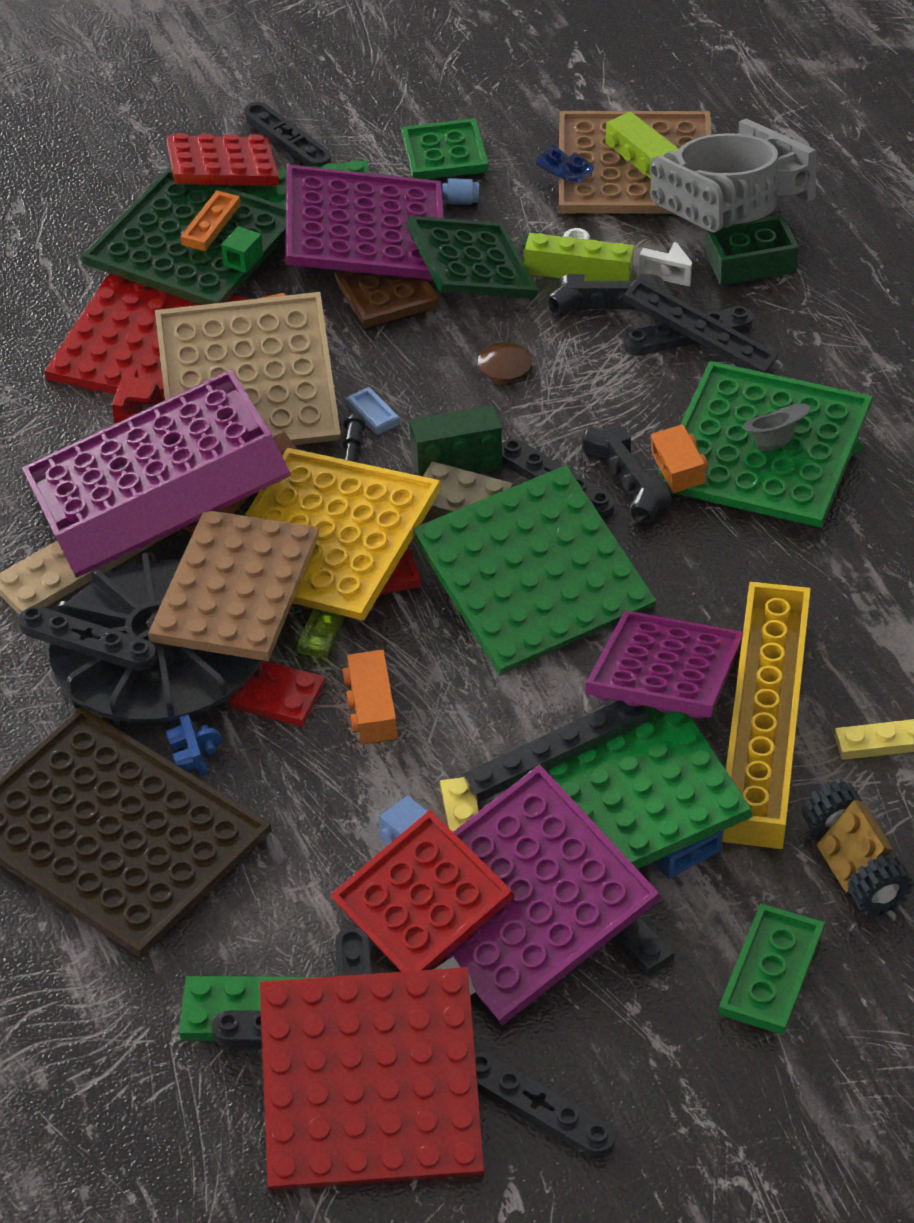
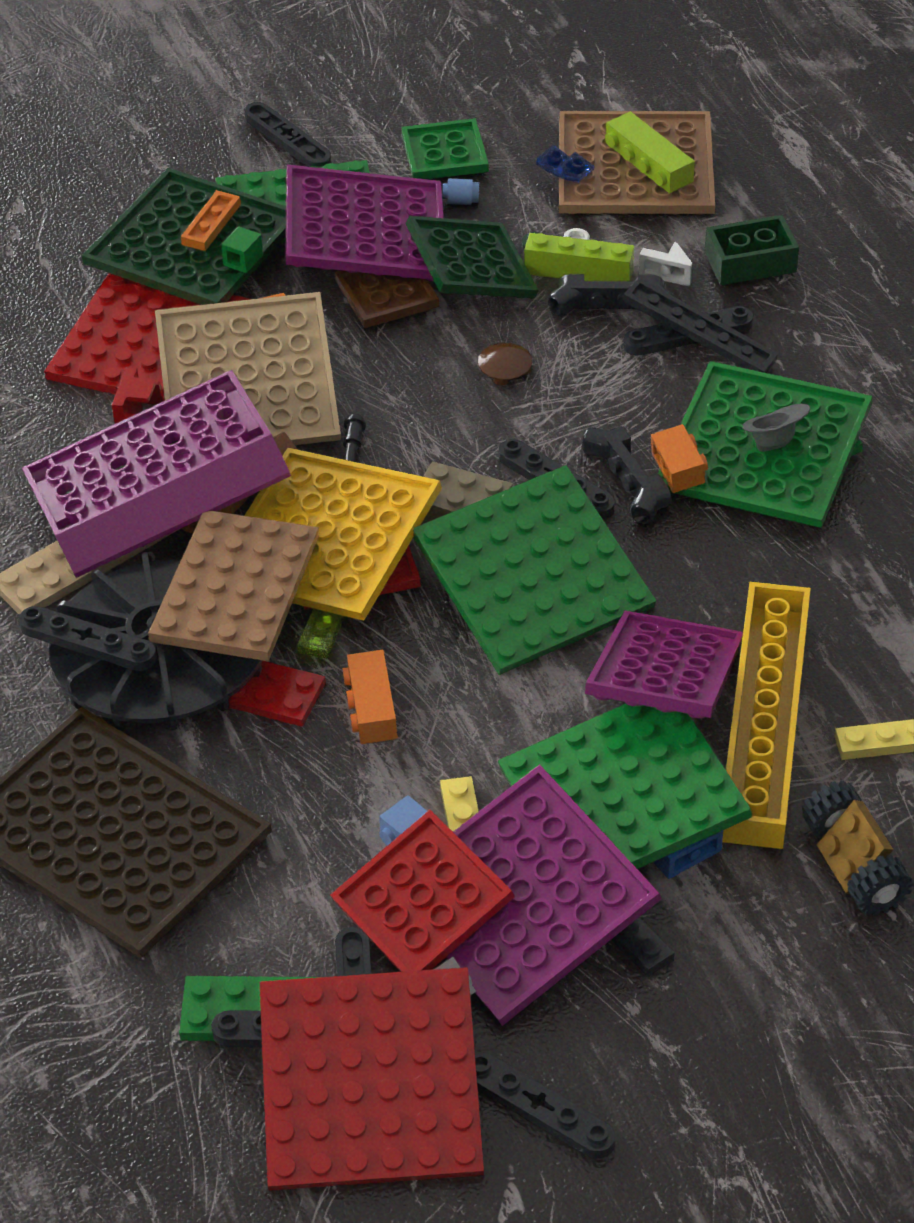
(185, 735): blue hips -> none
(222, 160): red plate -> none
(374, 410): light blue tile -> none
(458, 439): dark green brick -> none
(554, 748): black plate -> none
(733, 176): light grey brick -> none
(771, 969): green plate -> none

